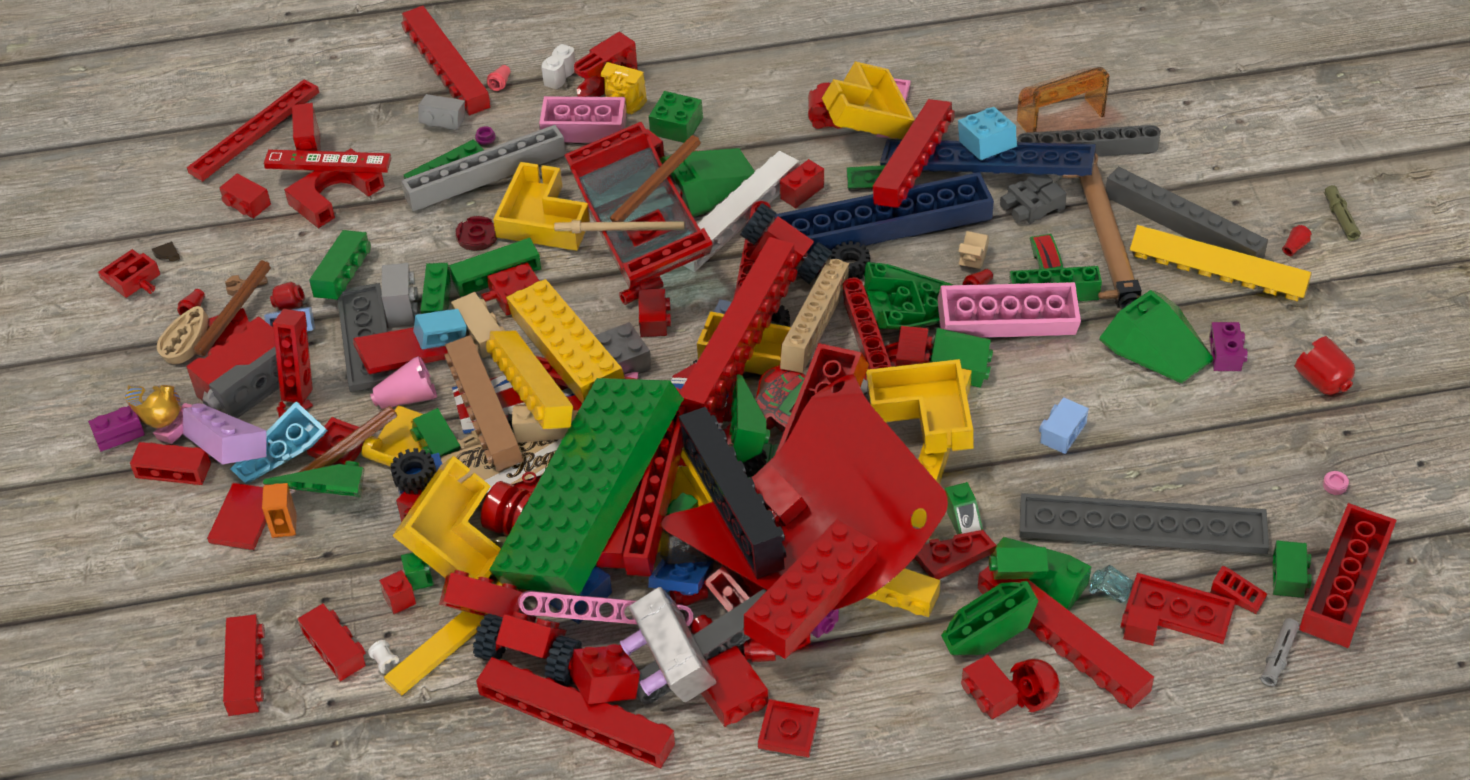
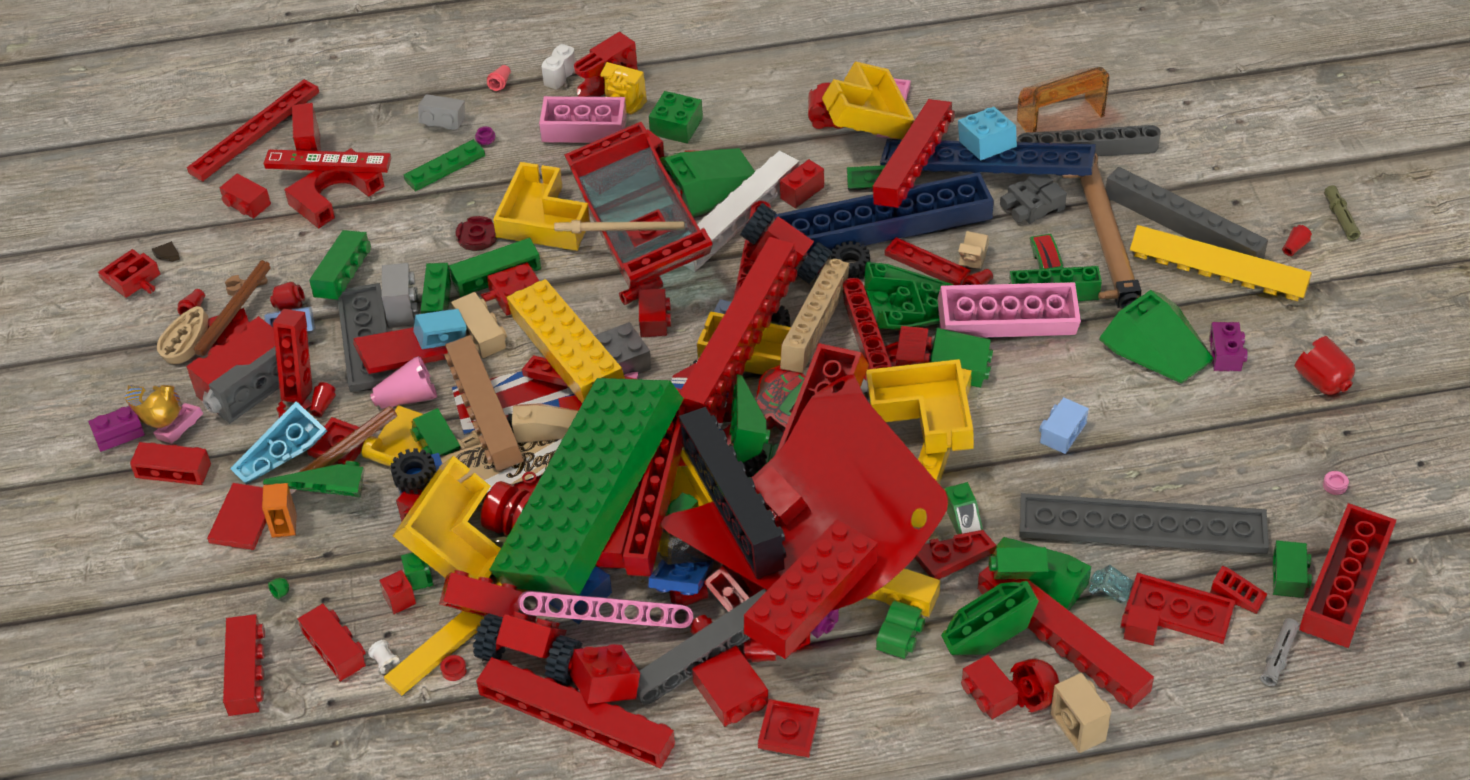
(223, 435): lavender wedge -> none
(278, 587): none -> green hinge
(322, 398): none -> red cone
(445, 60): red brick -> none
(453, 668): none -> red tile
(482, 167): light grey brick -> none
(530, 379): yellow brick -> none
(655, 179): dark orange axle -> none
(672, 646): flat silver piece -> none
(899, 629): none -> green brick
(926, 262): none -> red tile
(1080, 712): none -> tan brick

